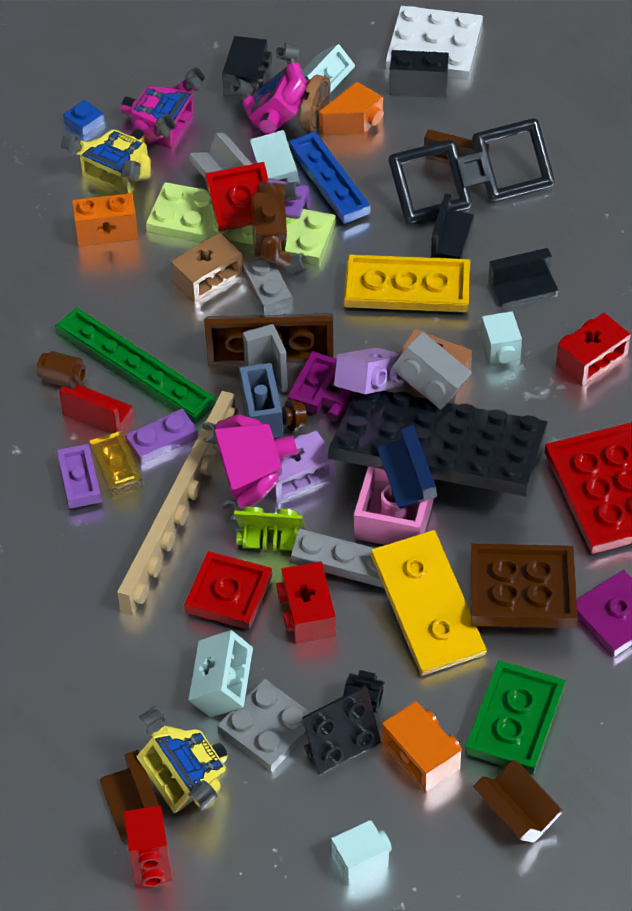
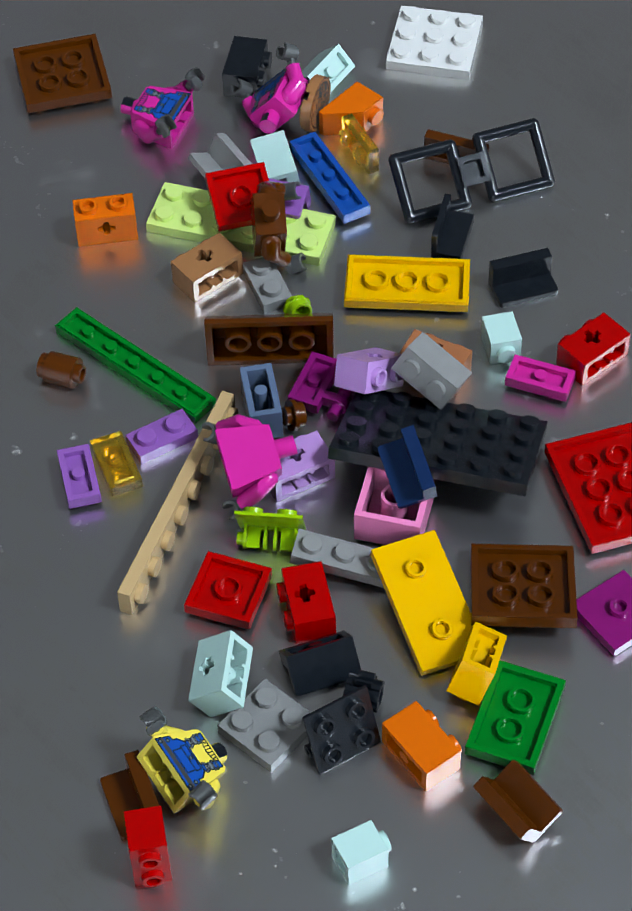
(62, 73): none -> reddish brown plate
(84, 117): blue plate -> none
(95, 408): red panel -> none
(112, 159): torso -> none
(263, 347): light grey panel -> none
(297, 305): none -> lime plate
(321, 662): none -> black panel
(359, 142): none -> clear yellow plate
(419, 73): black brick -> none
(477, 664): none -> yellow arch
(540, 378): none -> dark pink plate

